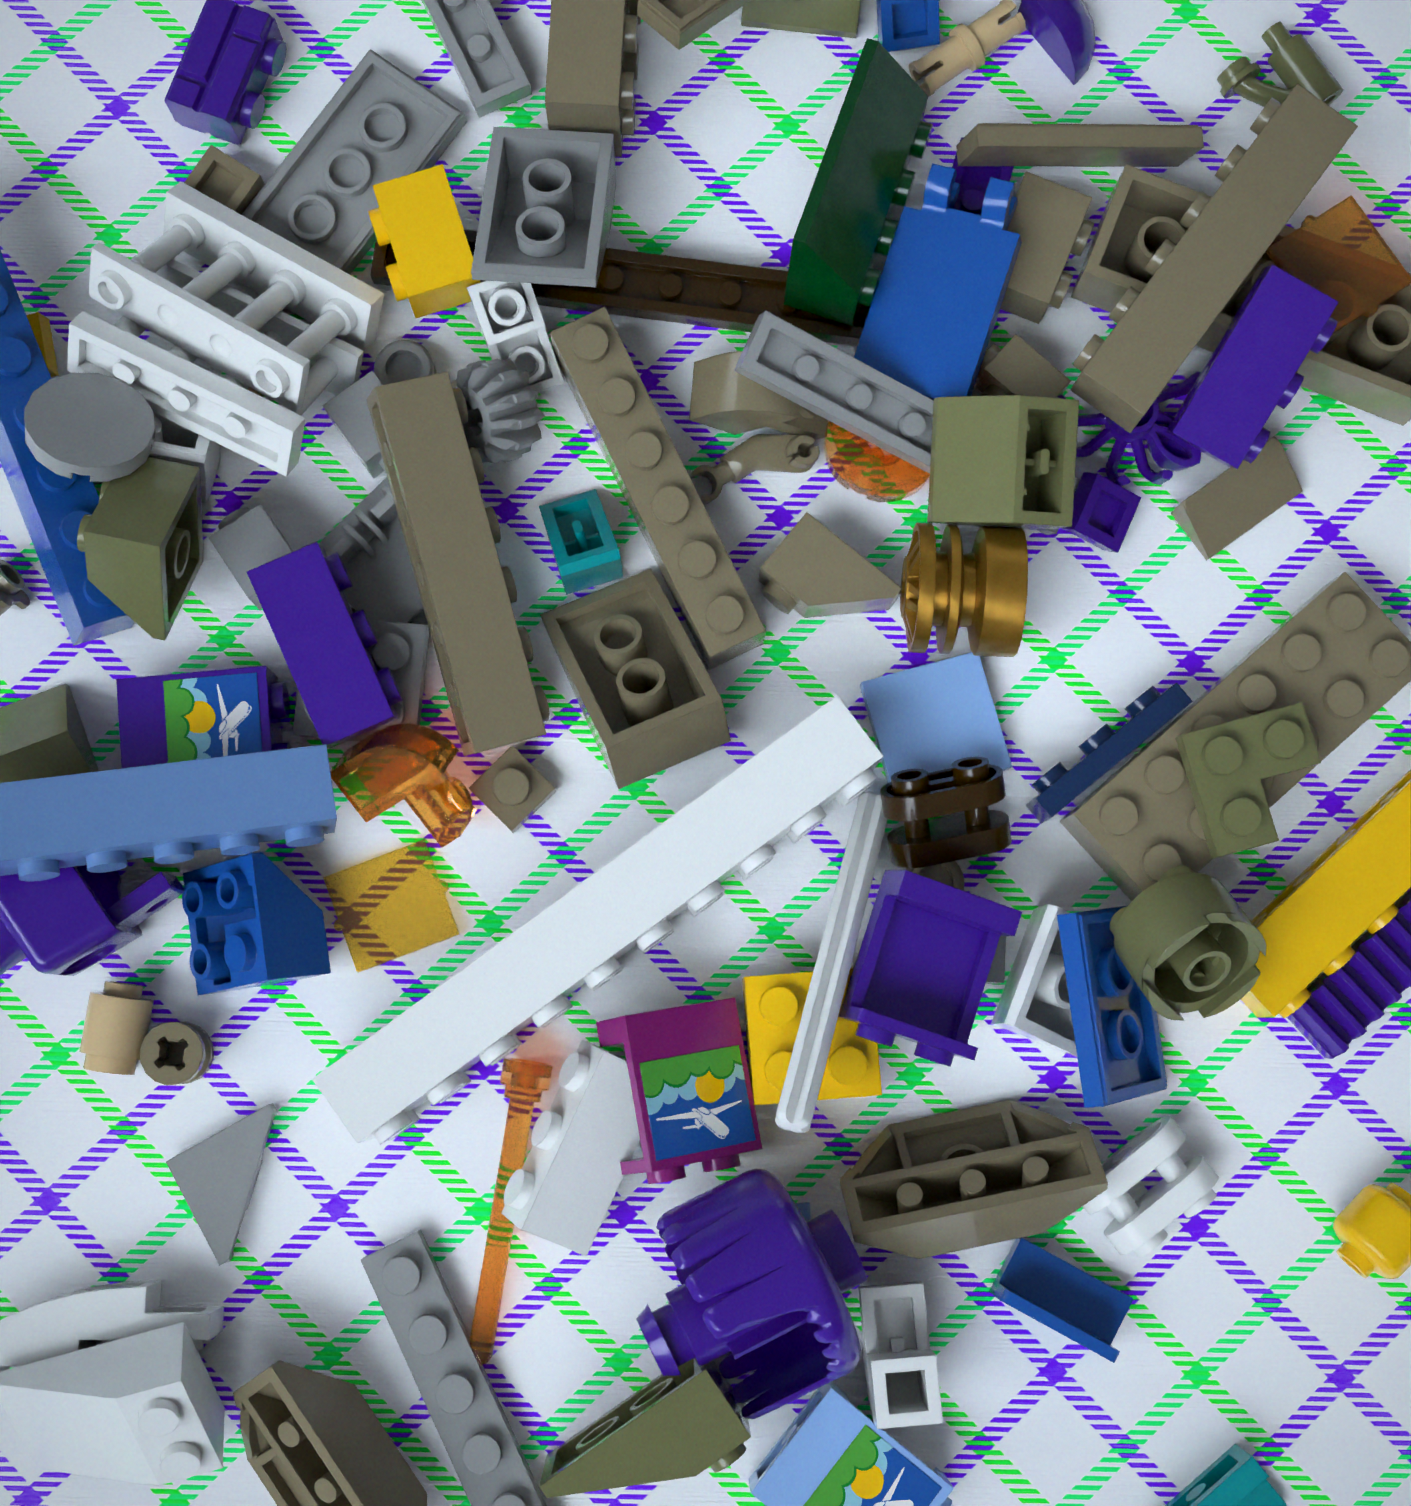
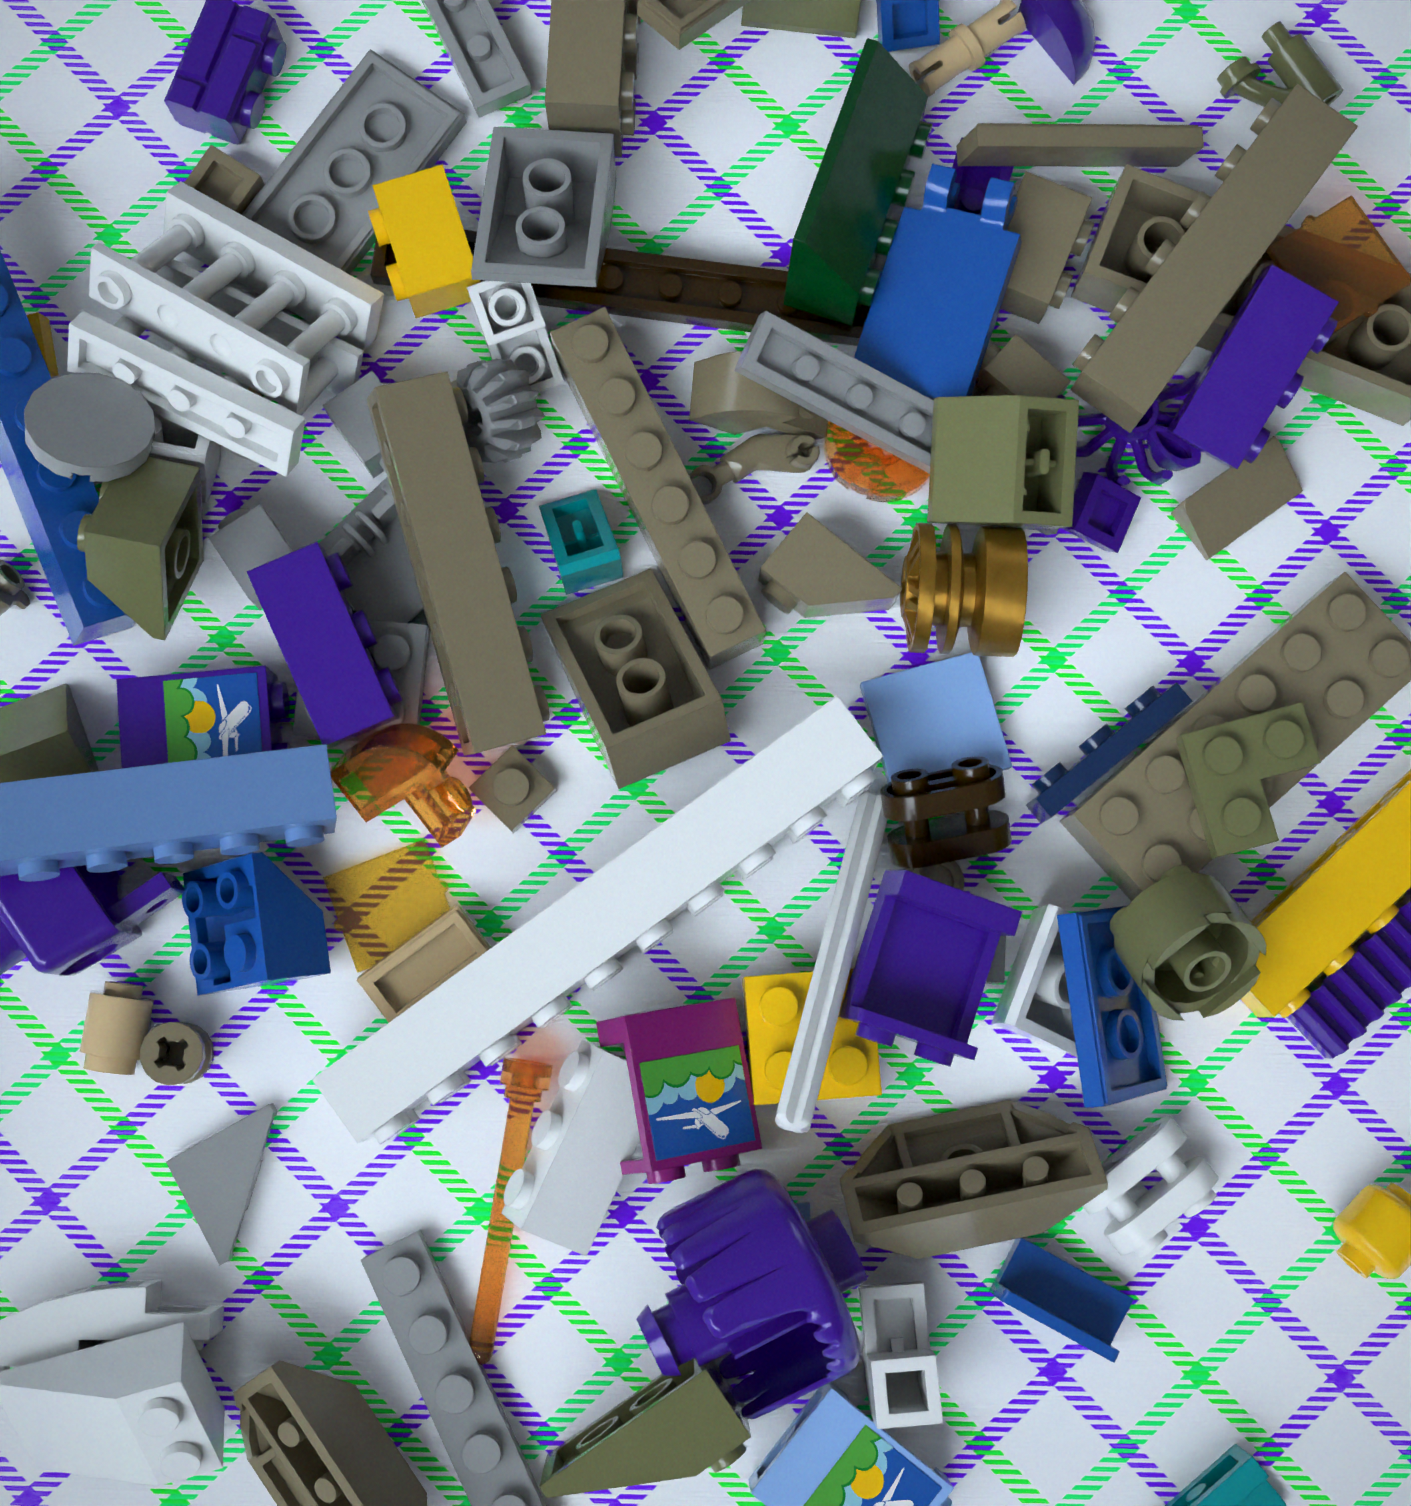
(403, 361): light grey tile -> none
(423, 962): none -> tan tile

